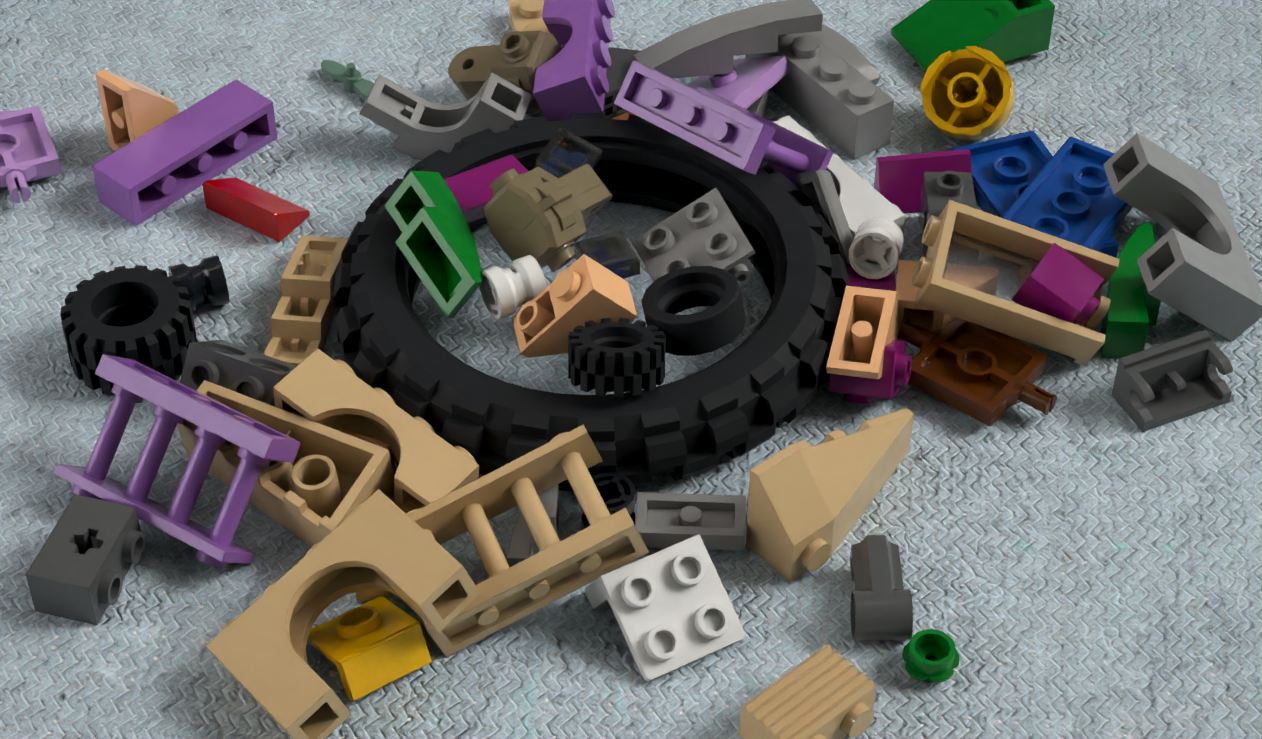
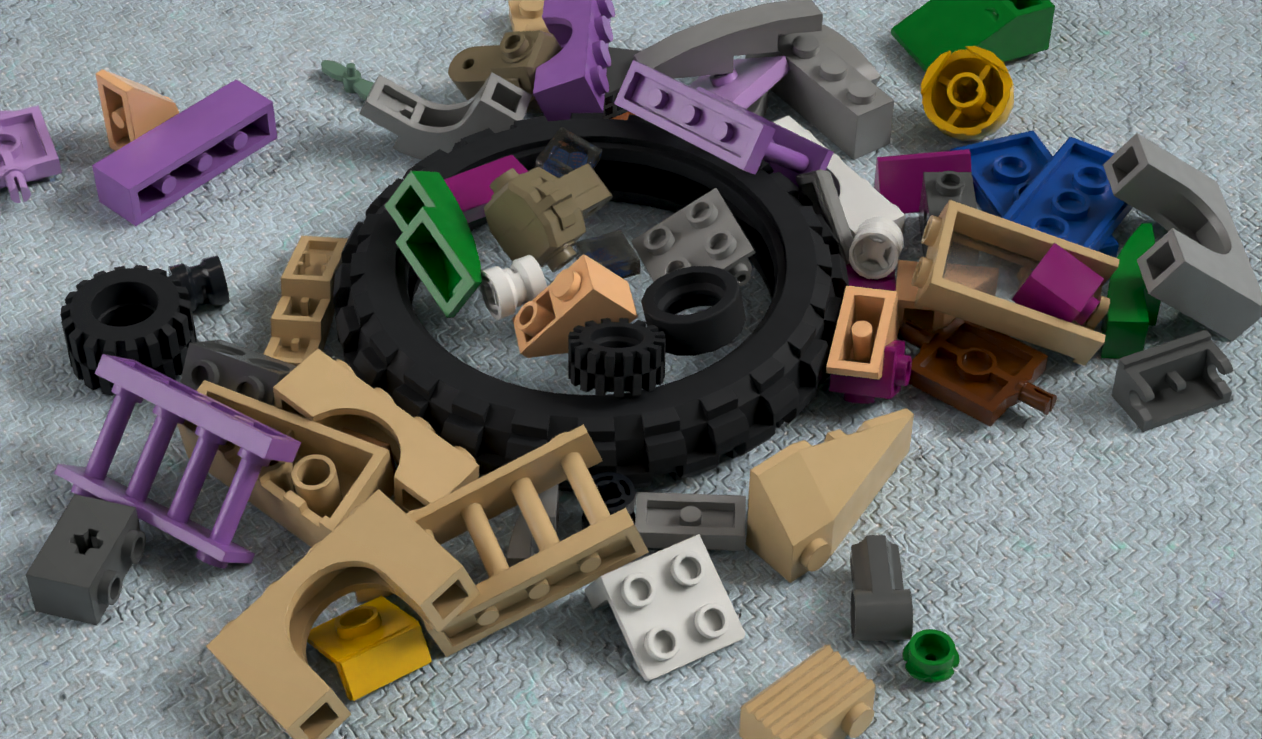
(253, 207): red slope -> none

